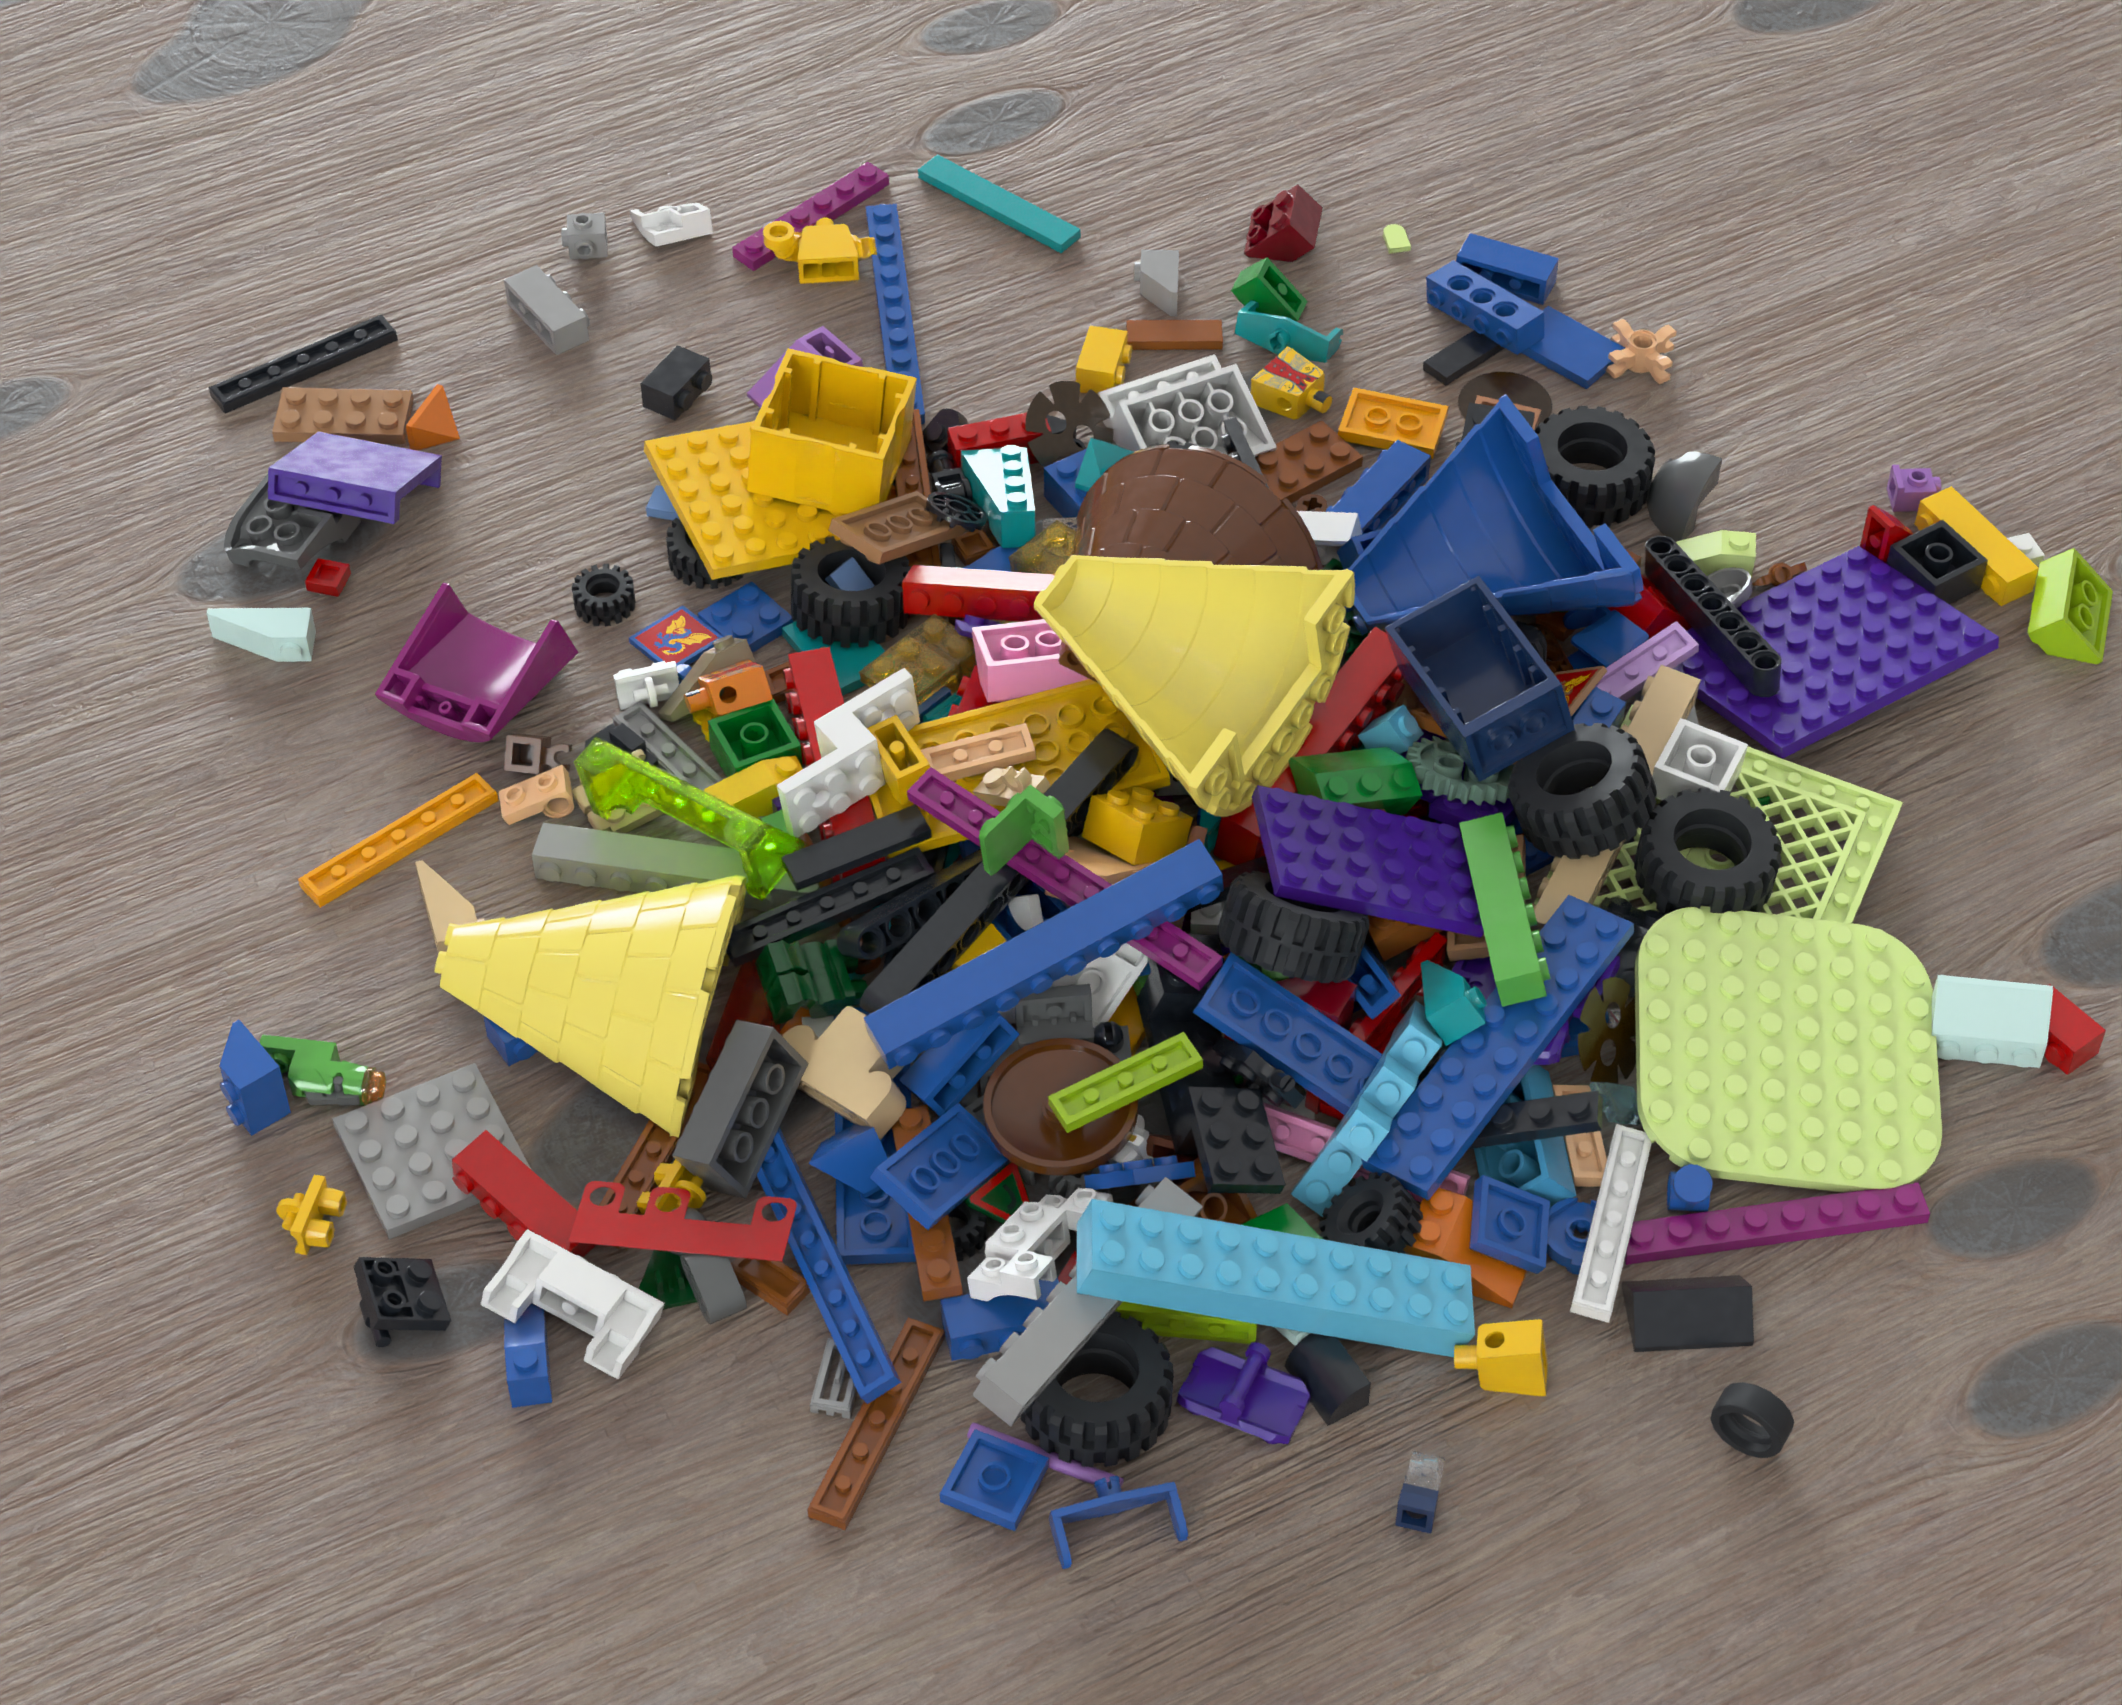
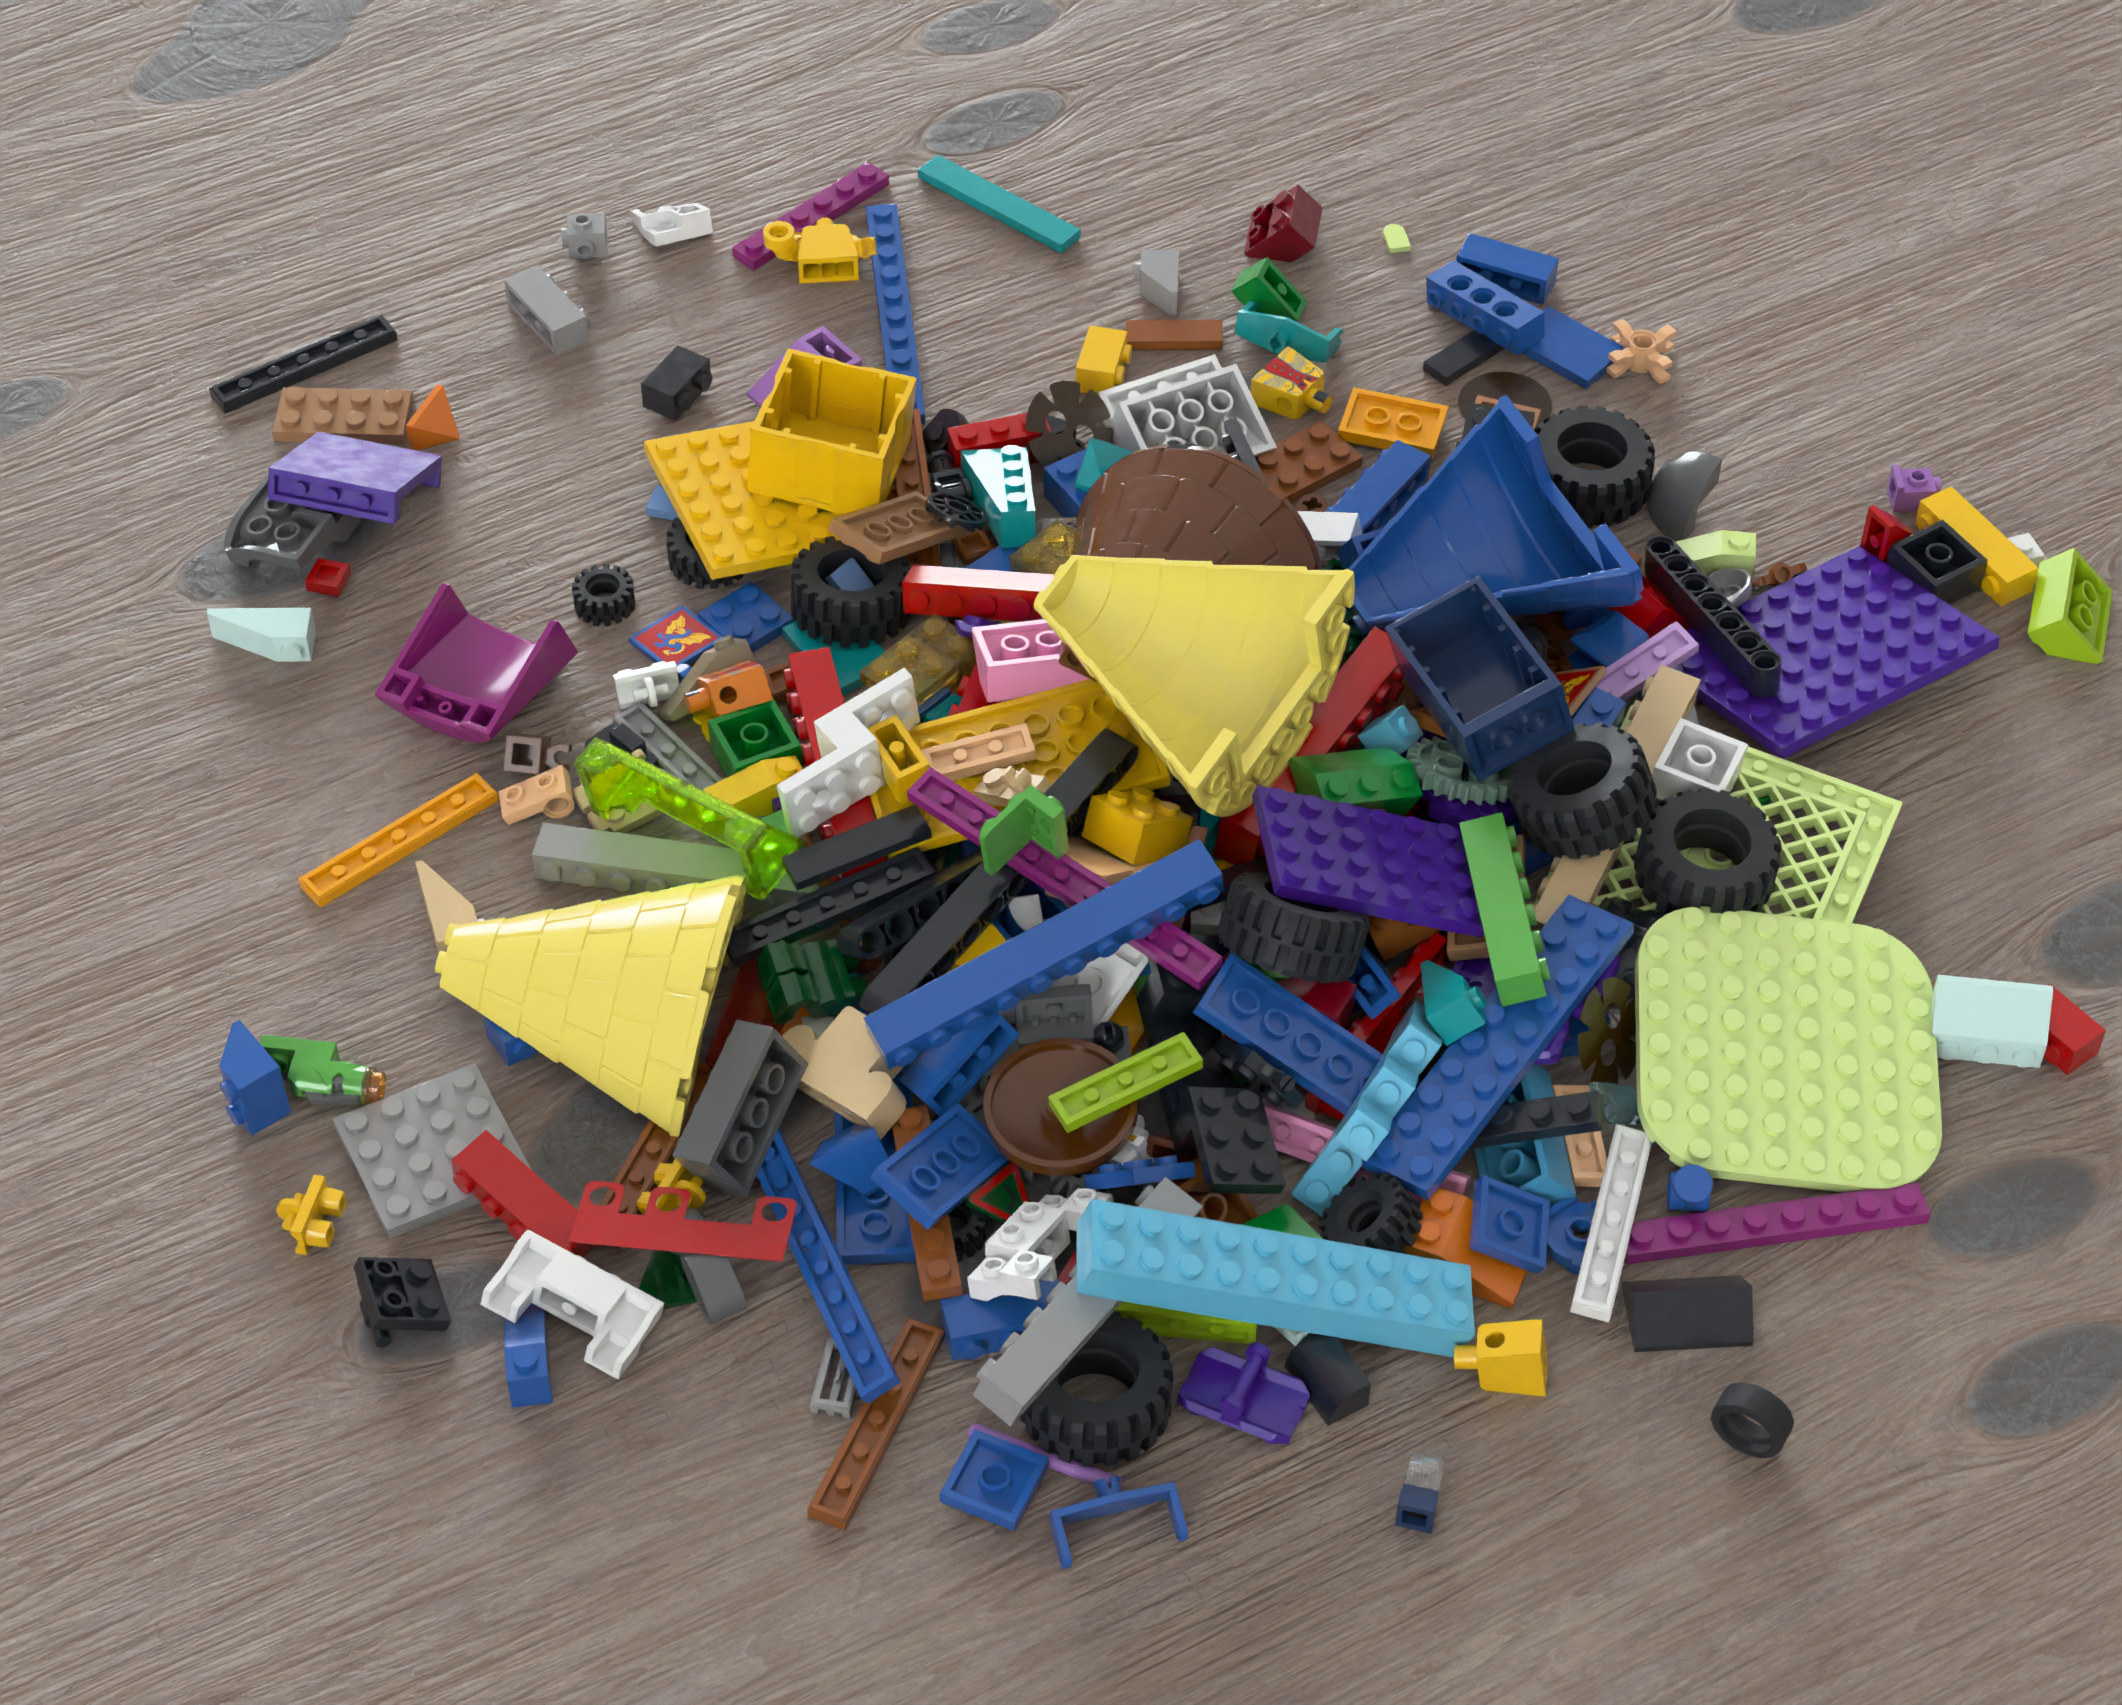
(772, 1282): dark orange tile -> none

